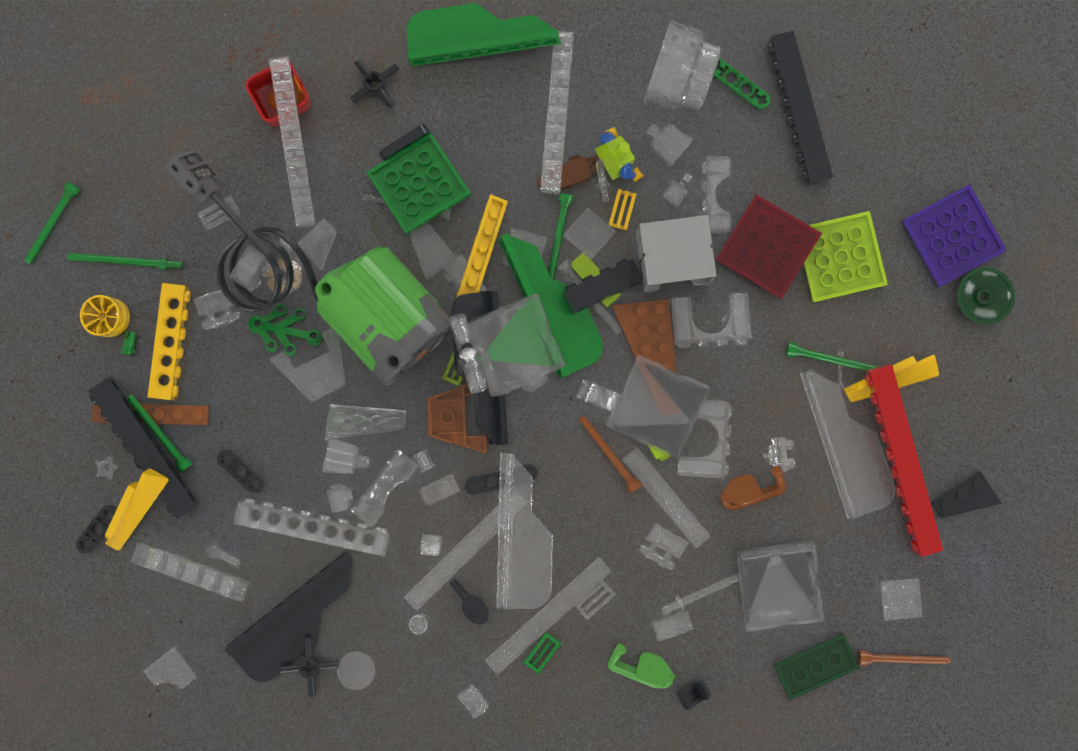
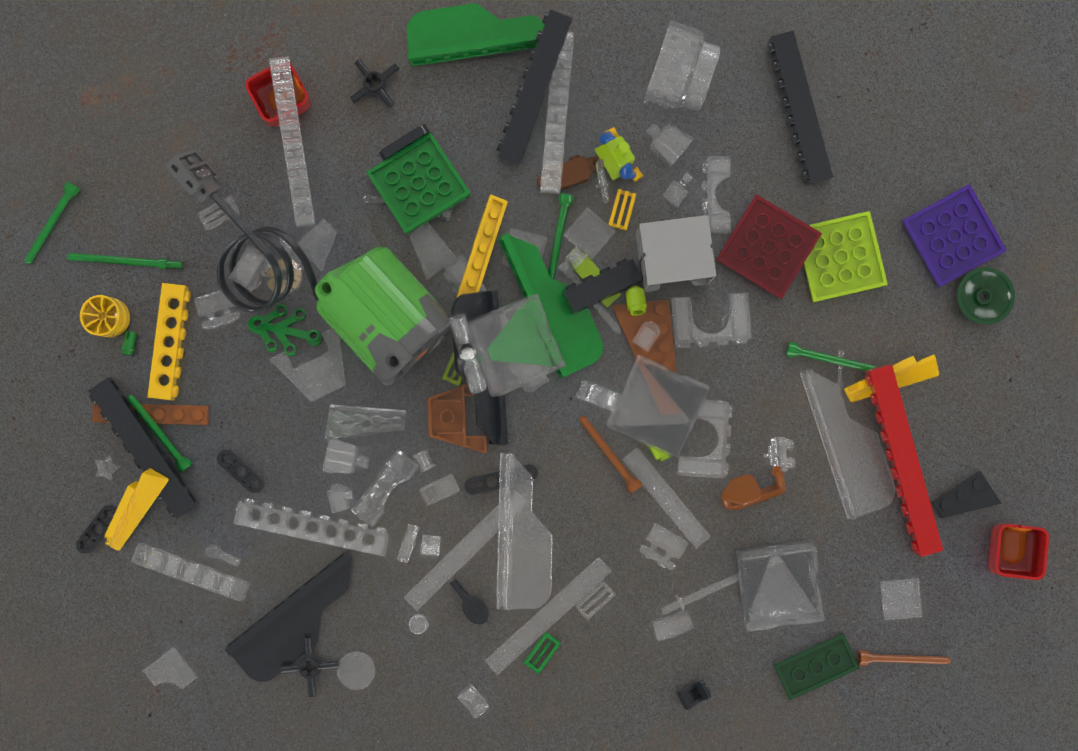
(408, 543): none -> clear axle
(535, 86): none -> black brick
(576, 257): none -> clear wheel
(636, 300): none -> lime brick
(646, 335): none -> clear brick
(651, 669): bright green piece -> none
(741, 80): green beam -> none
(1018, 551): none -> red piece

